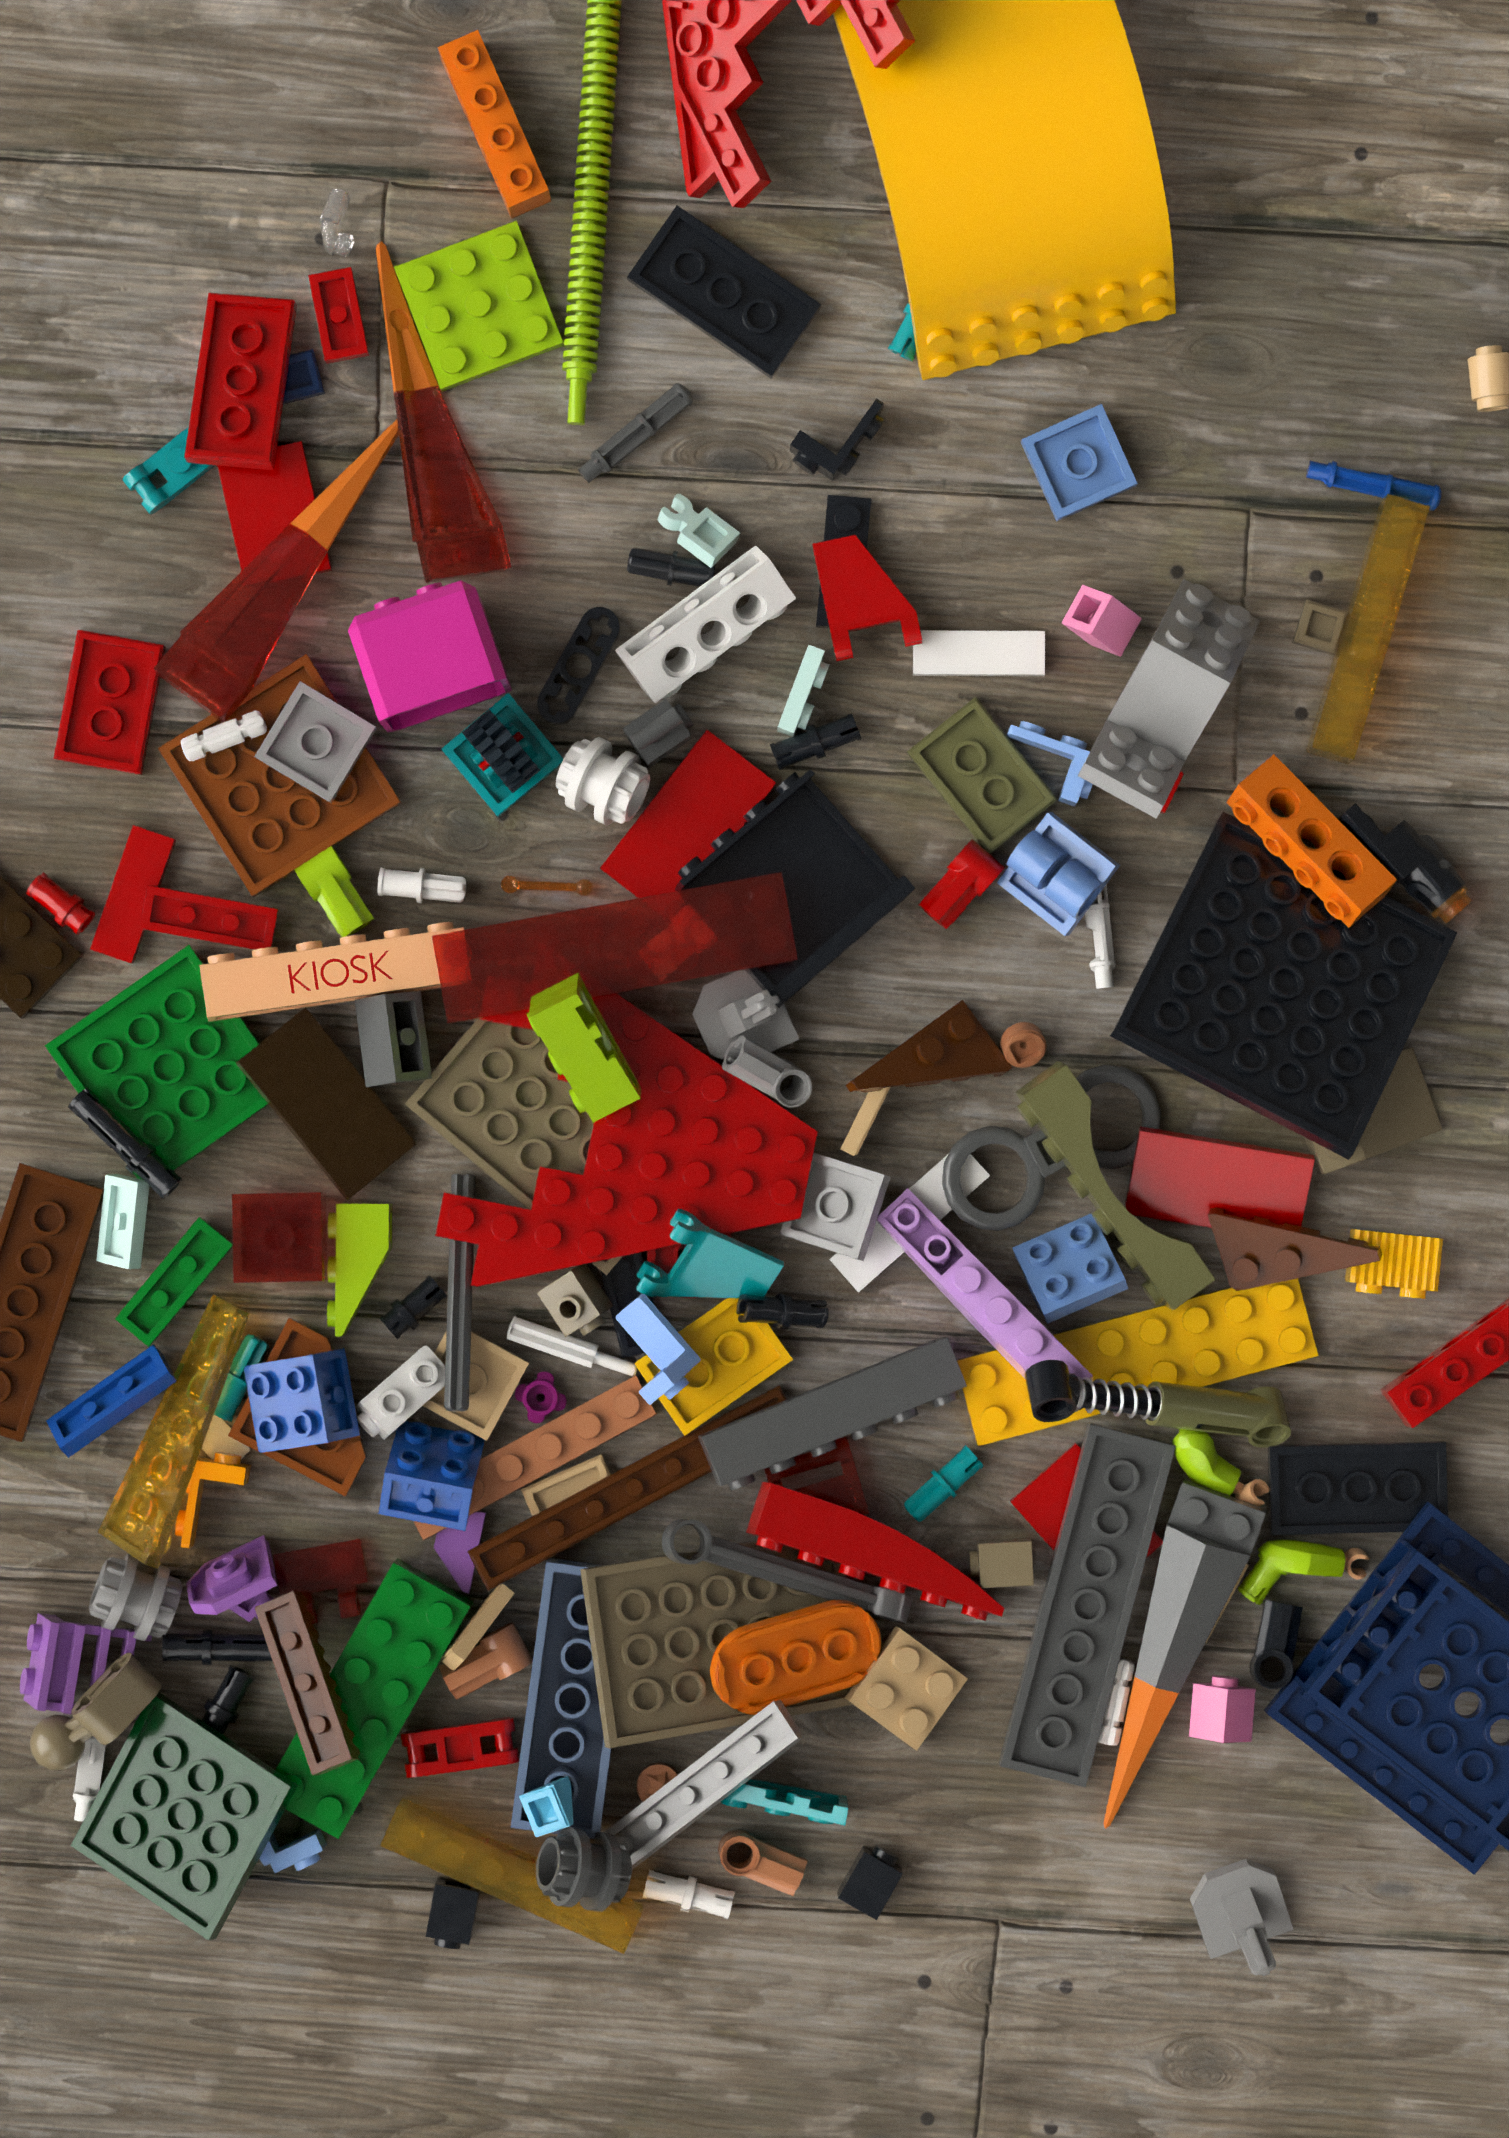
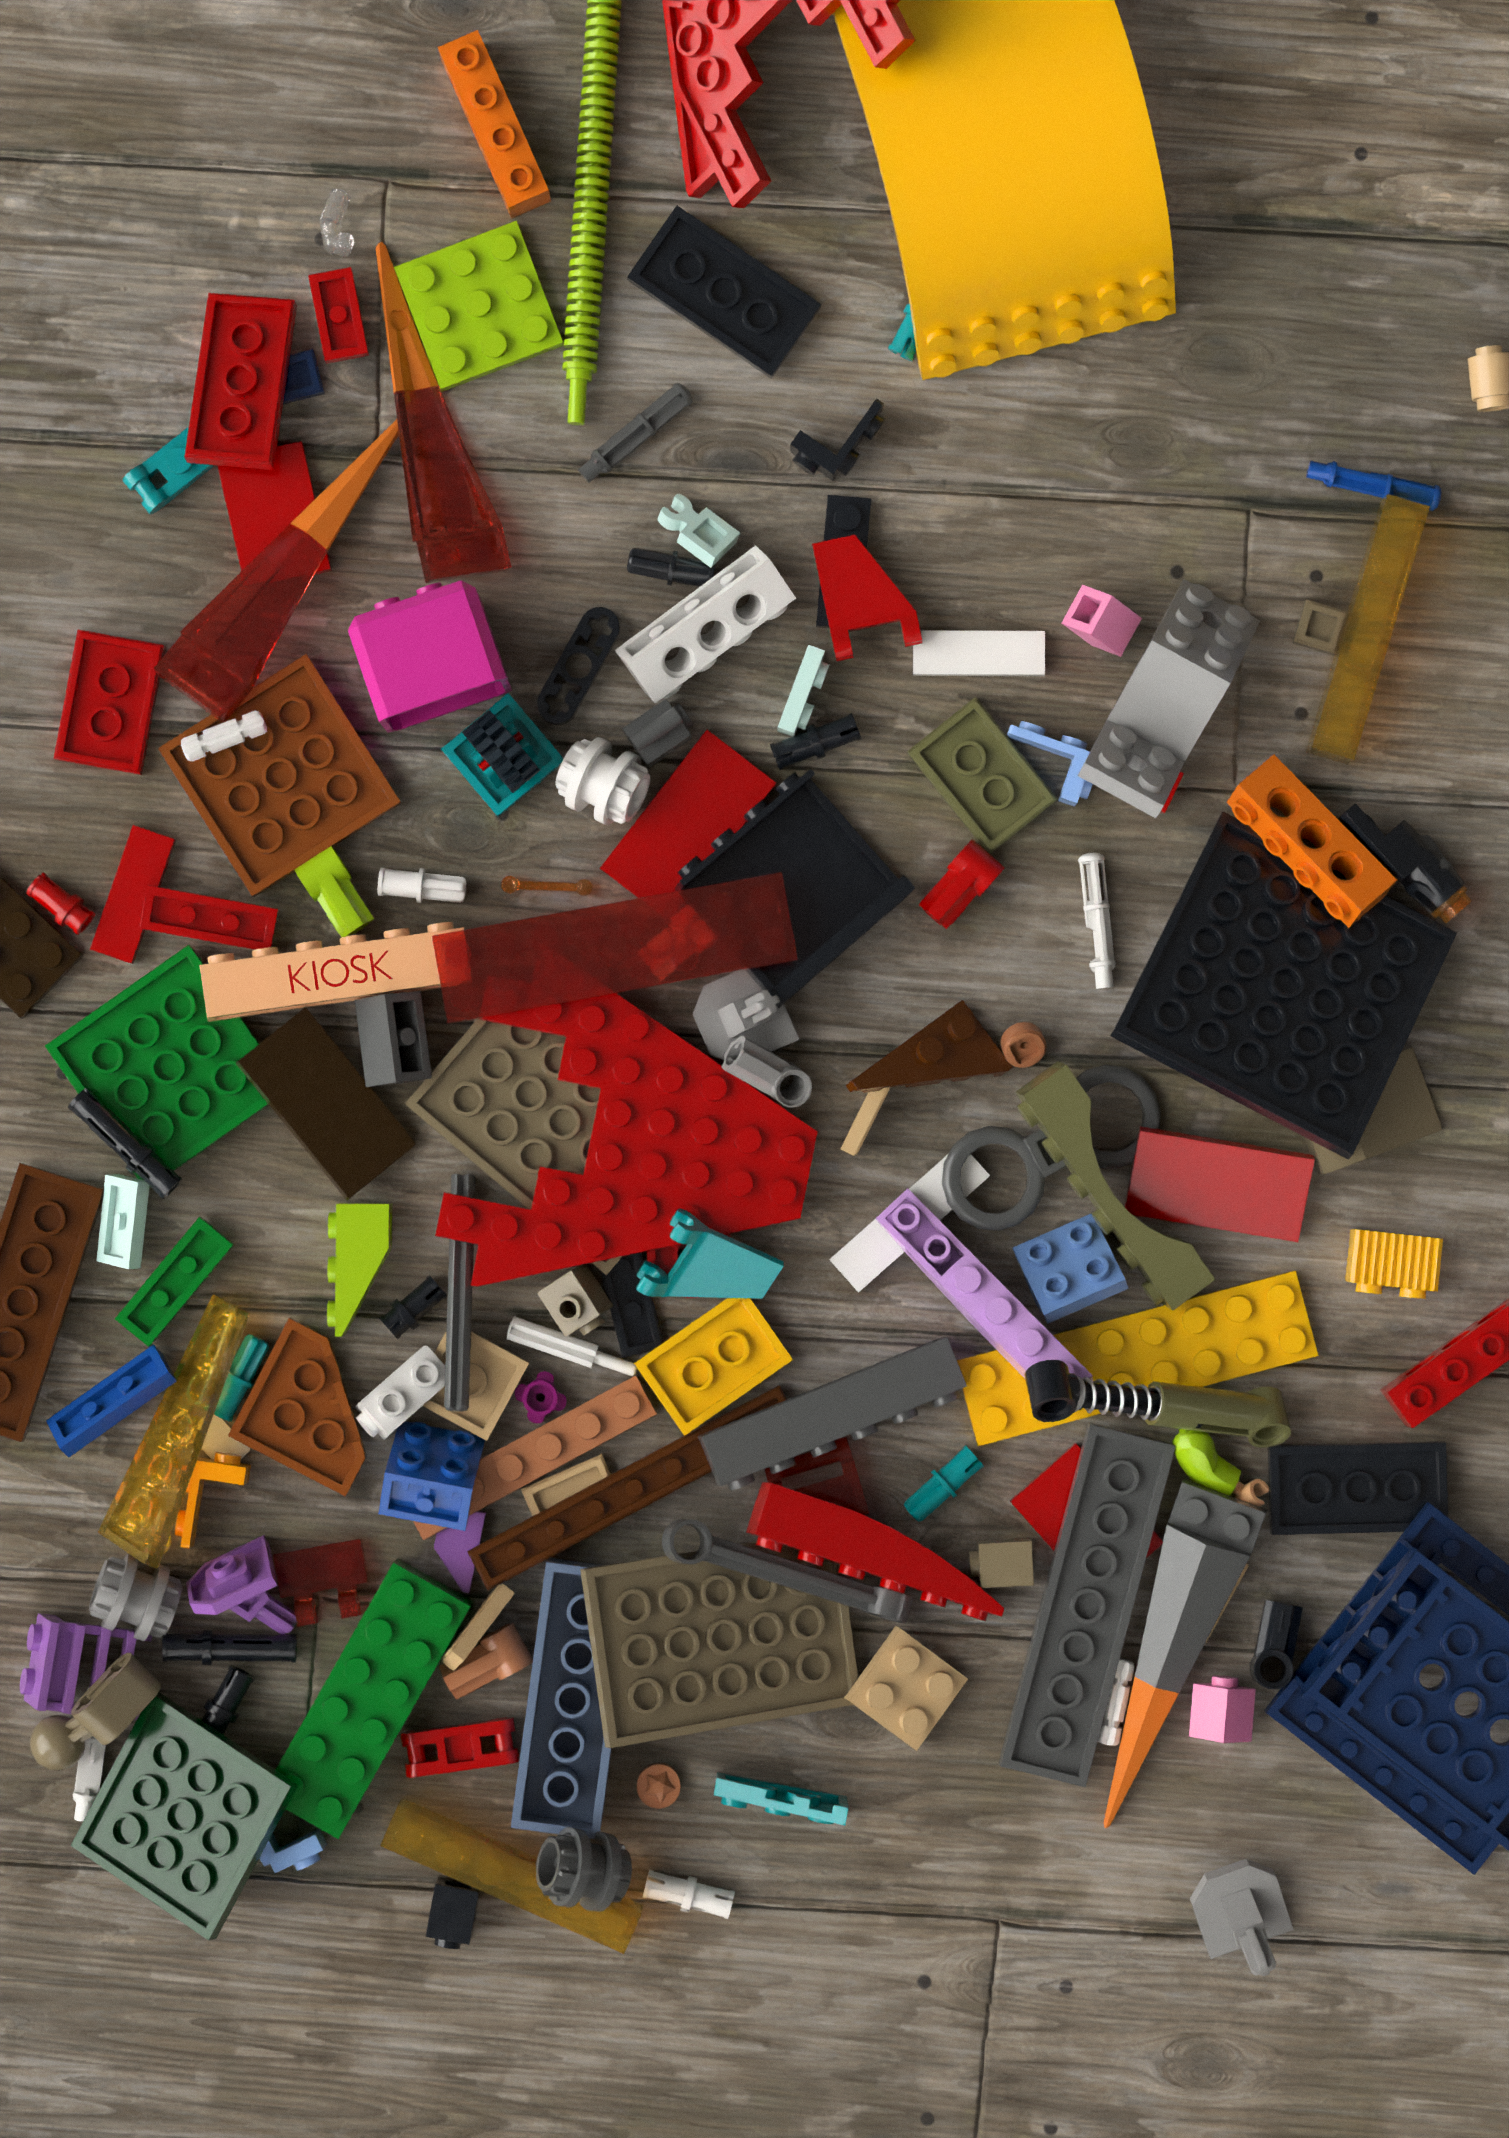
(279, 1237): clear red brick -> none
(301, 1401): blue bracket -> none
(307, 1682): gear -> none
(315, 742): light grey plate -> none
(549, 1806): medium azure slope -> none
(583, 1048): lime wedge -> none
(661, 1345): light blue bracket -> none
(707, 1782): light grey plate -> none
(765, 1864): nougat piece -> none
(782, 1311): black pin -> none
(795, 1656): orange tile -> none
(839, 1207): light grey plate -> none
(871, 1880): black brick -> none
(1057, 873): medium blue plate -> none
(1079, 462): medium blue plate -> none
(1269, 1253): reddish brown wing -> none
(1297, 1557): lime arm -> none

